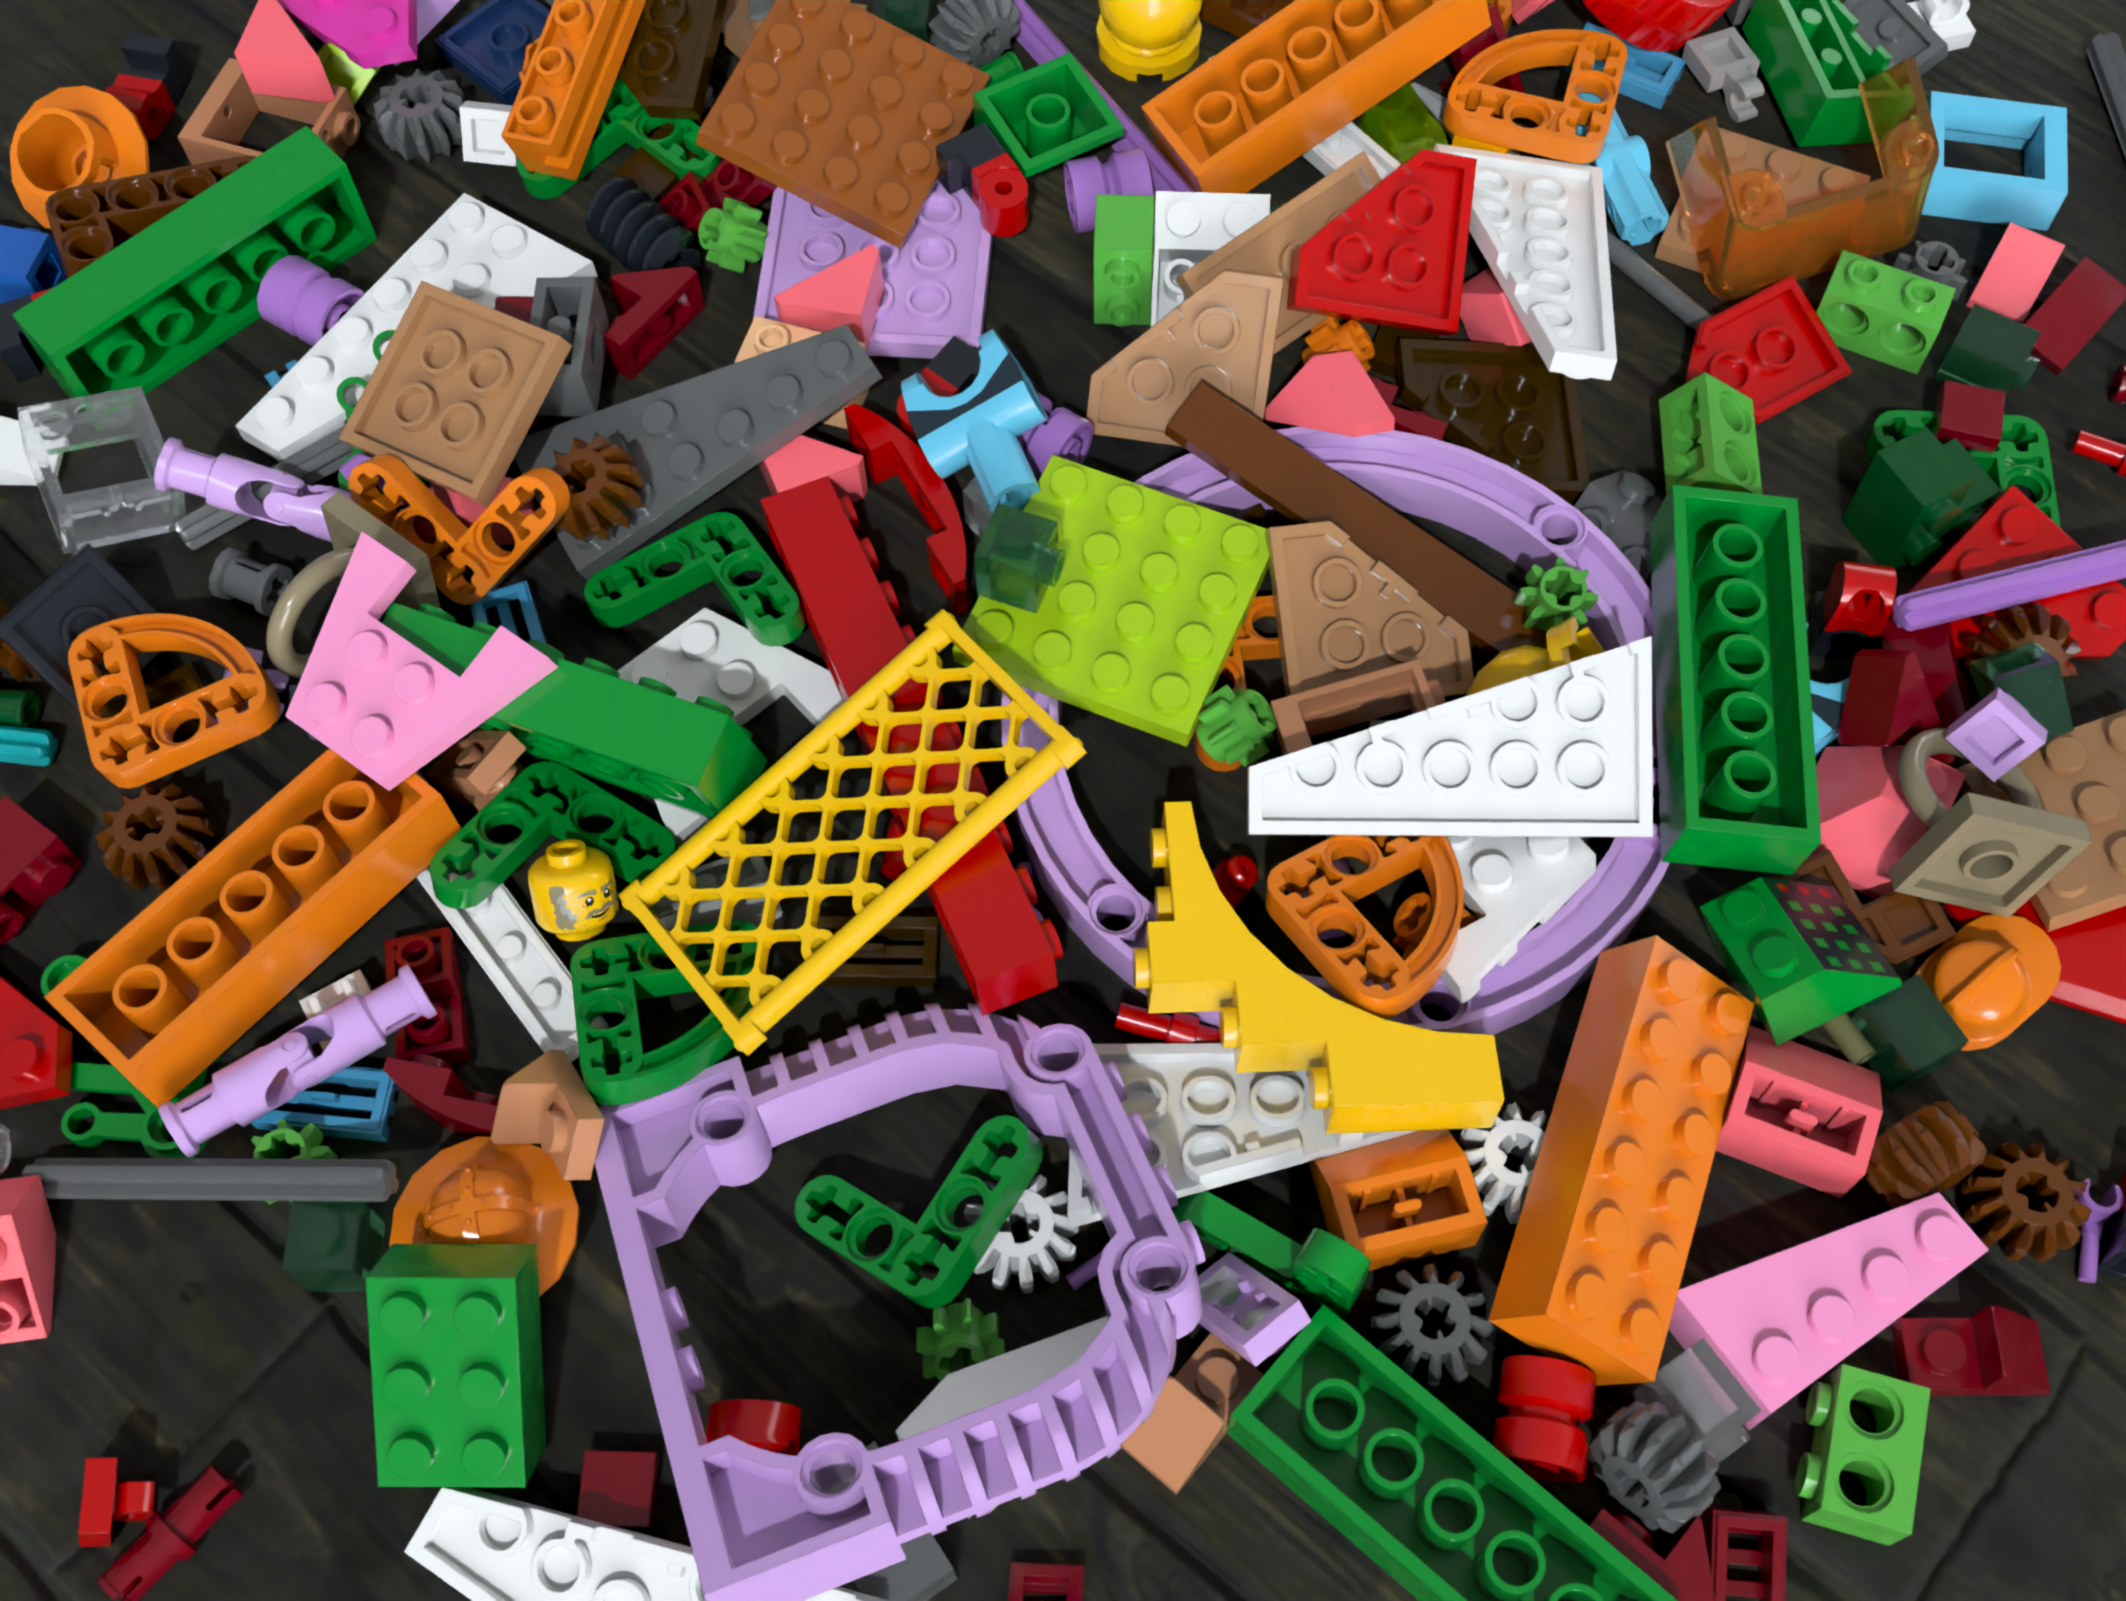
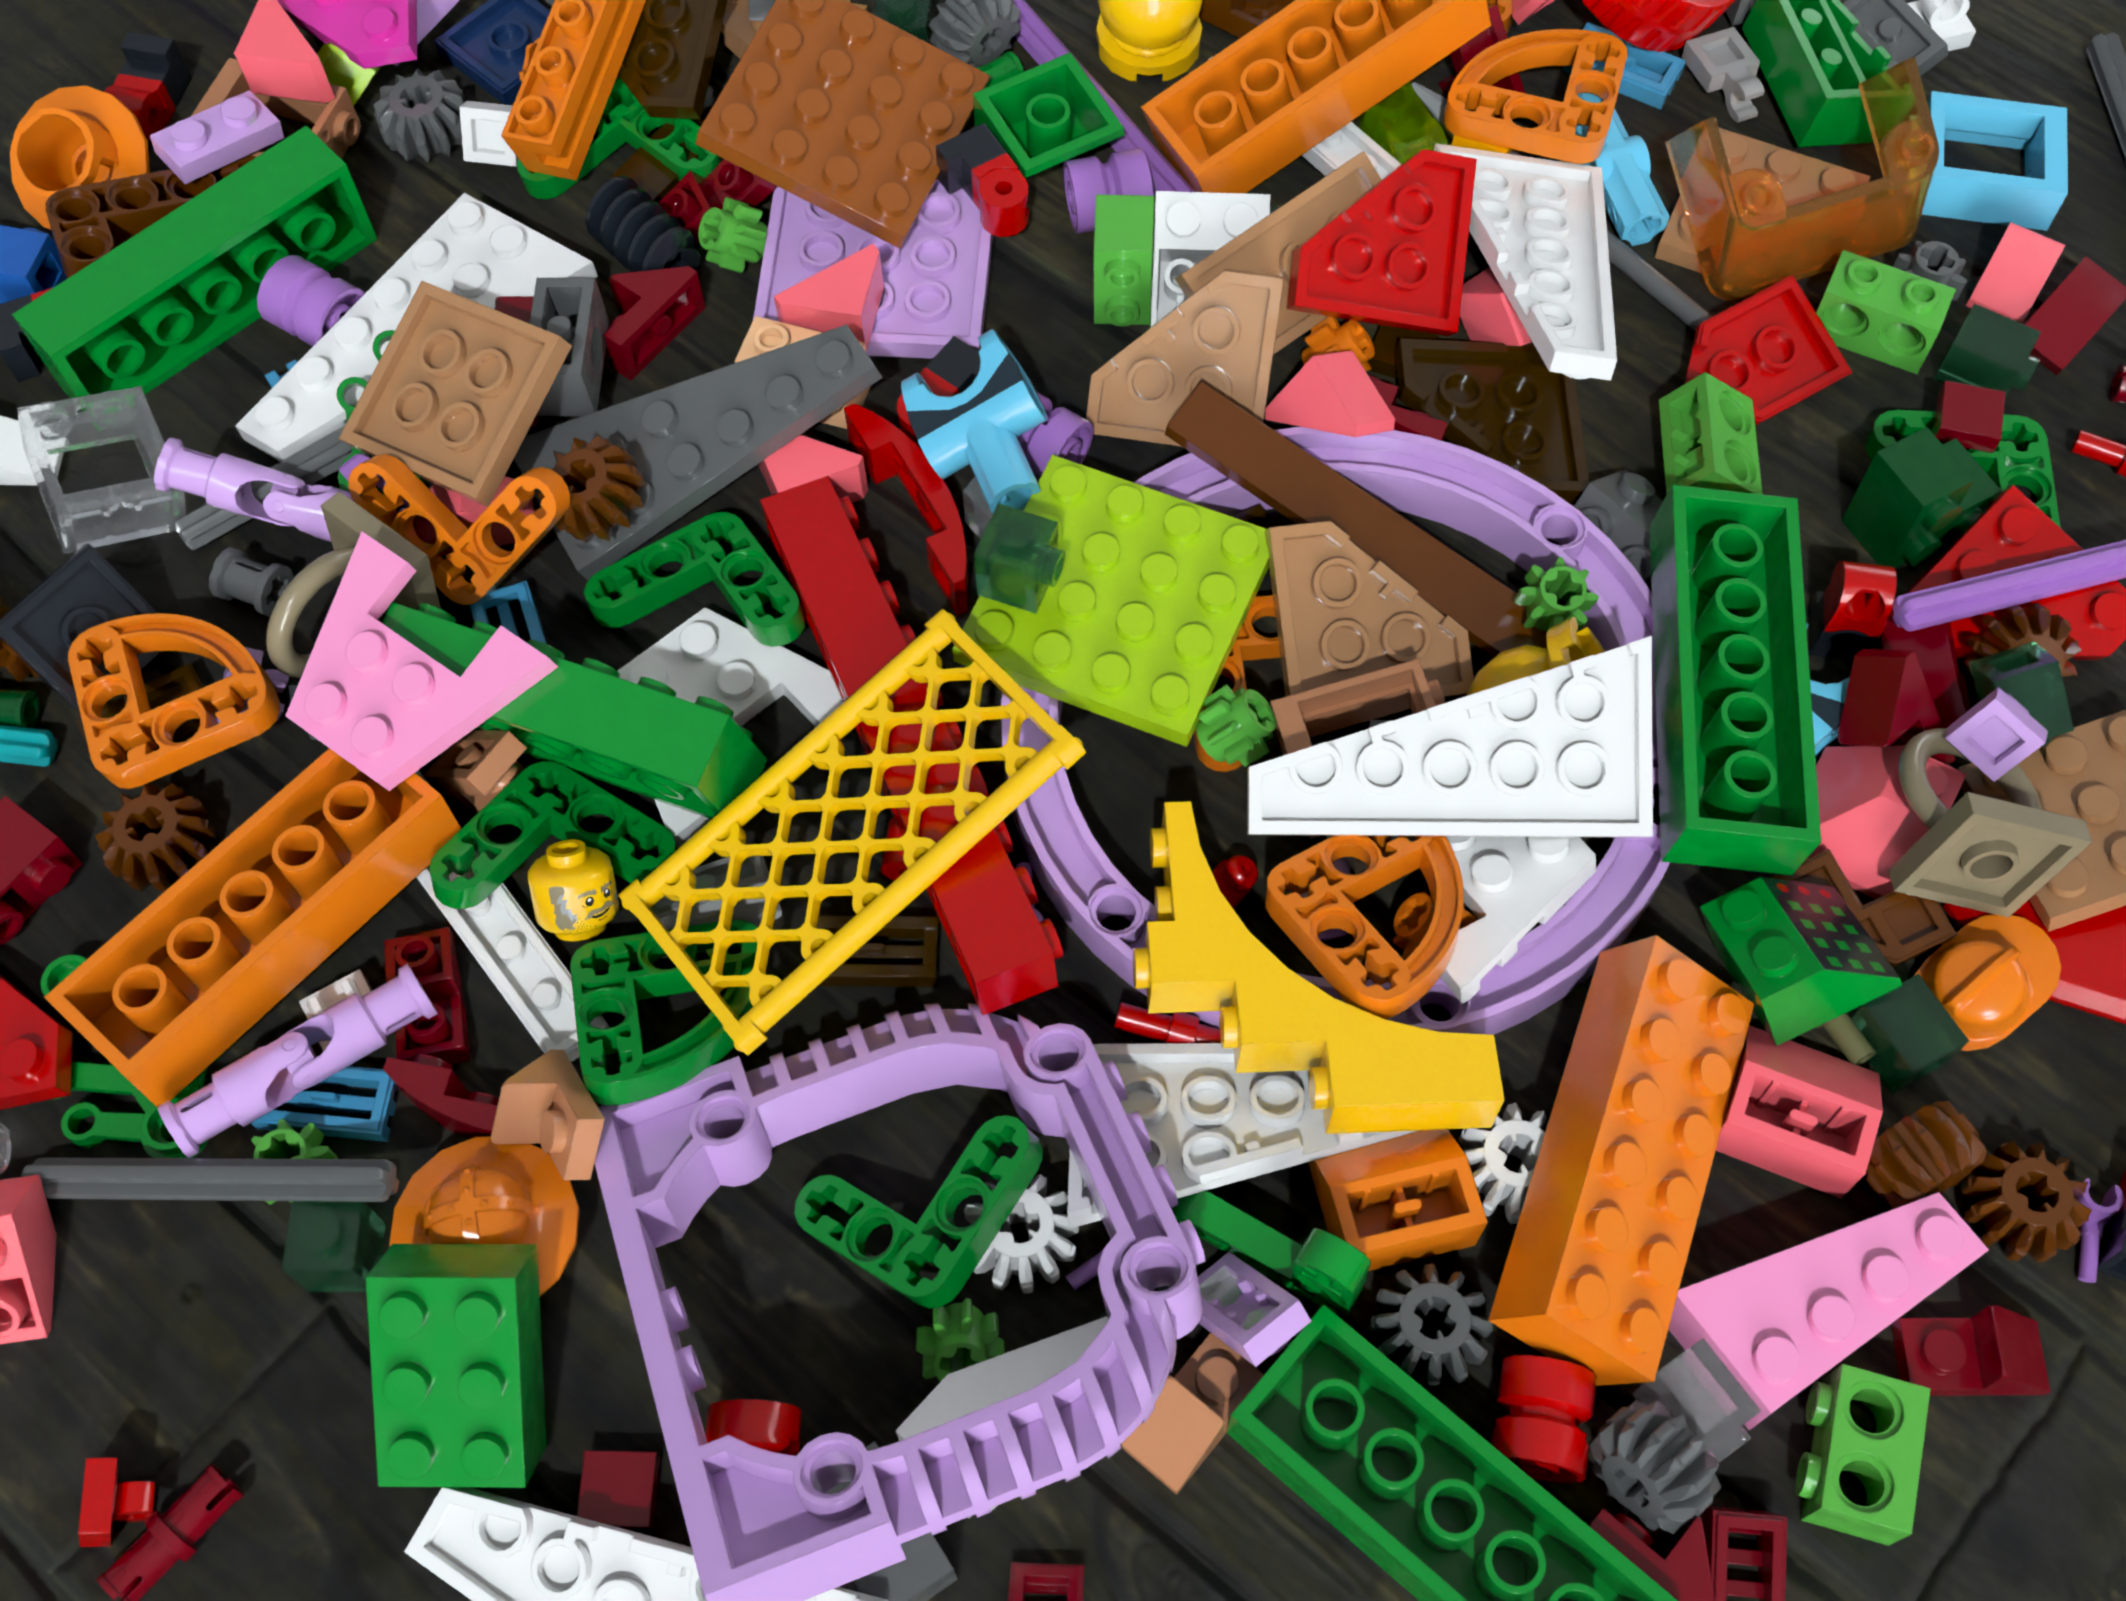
(217, 136): none -> lavender piece

